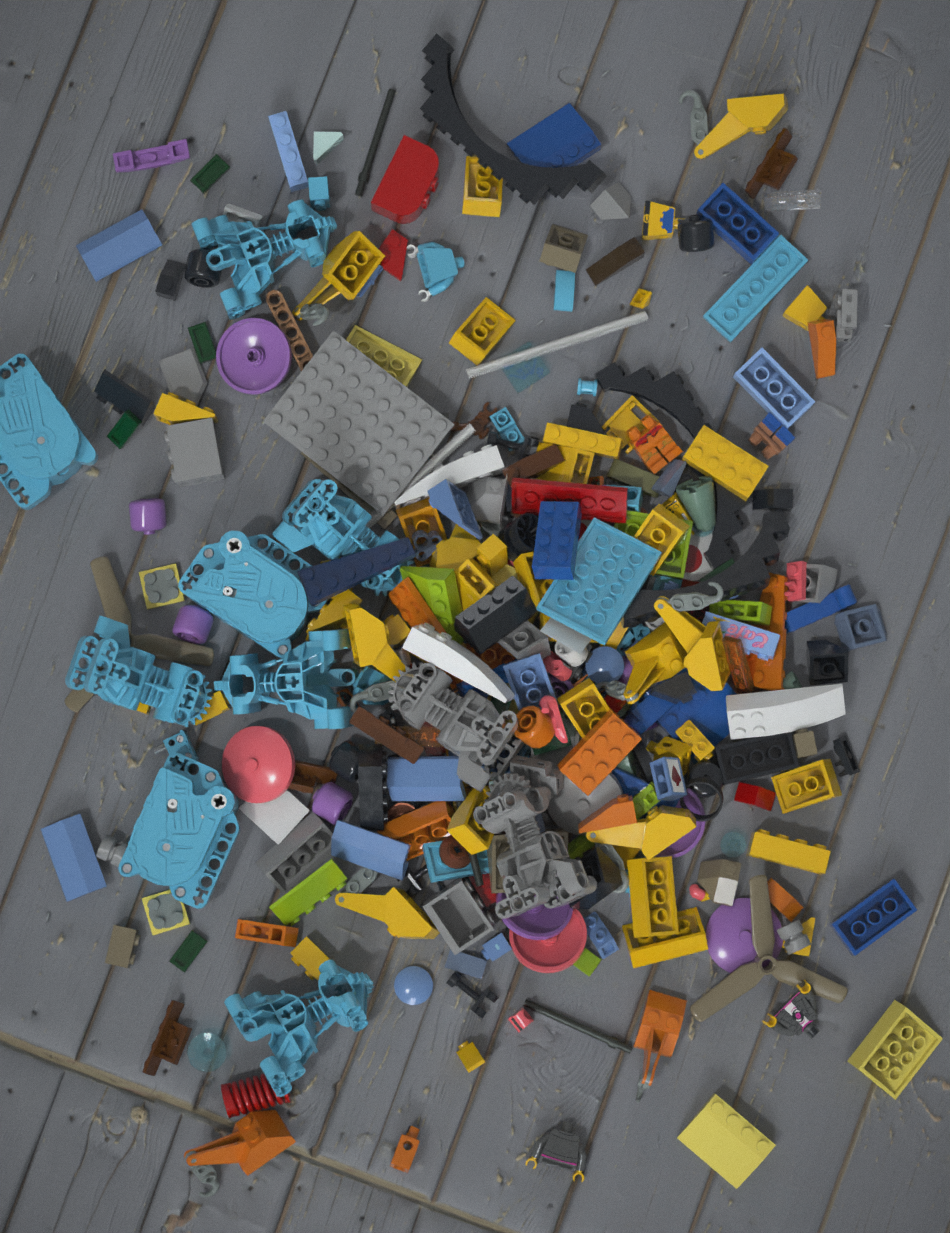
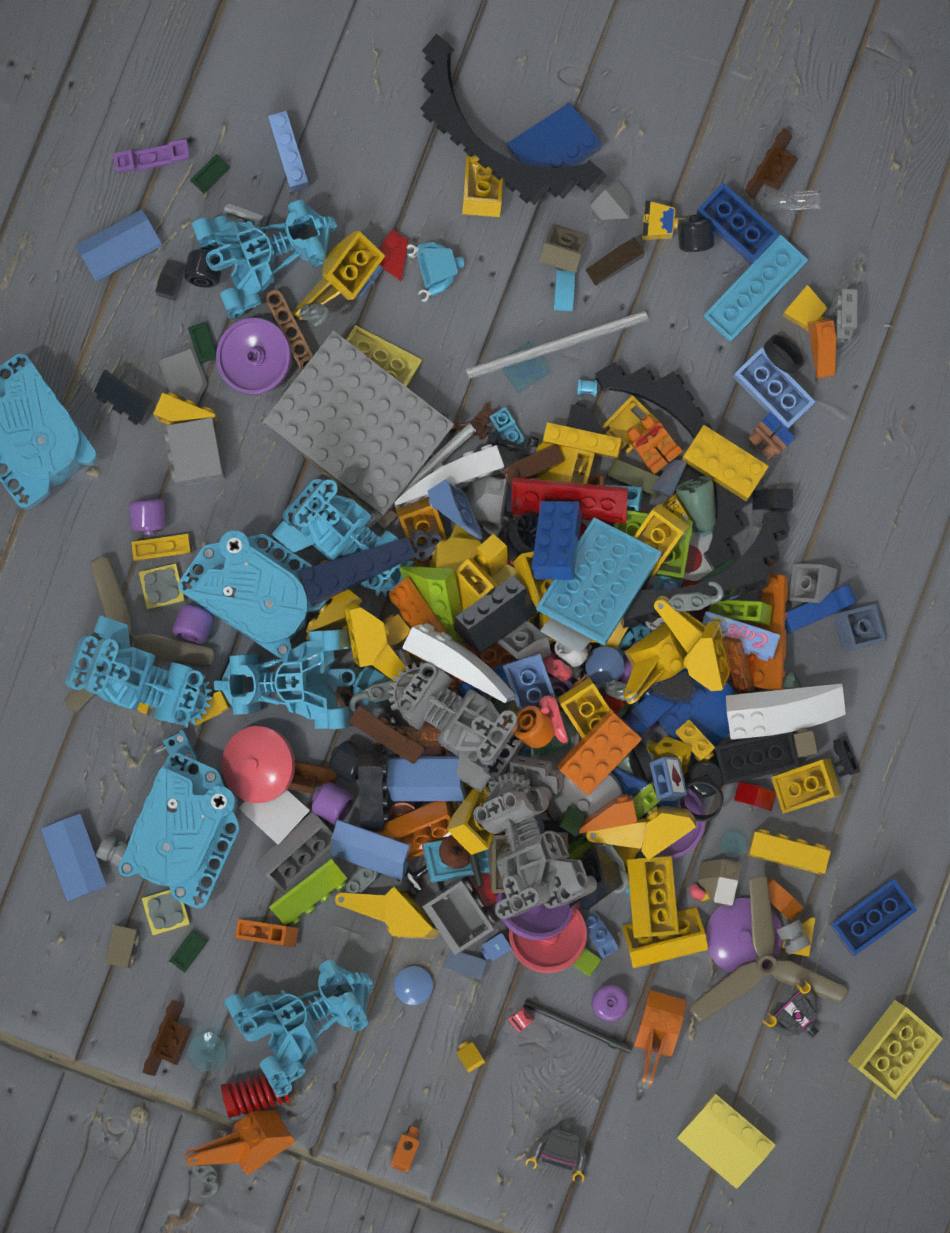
(124, 429): dark green tile -> none
(161, 547): none -> yellow plate
(309, 956): yellow brick -> none
(319, 193): medium azure brick -> none
(324, 143): light aqua slope -> none
(364, 176): pearl dark grey bar -> none
(407, 182): red brick -> none
(455, 980): black bar -> none
(481, 331): yellow slope -> none
(570, 820): none -> dark green slope
(602, 1007): none -> medium lavender head
(641, 299): yellow slope -> none
(744, 115): yellow slope -> none
(789, 348): none -> black tyre
(796, 581): coral plate -> none
(826, 662): black slope -> none

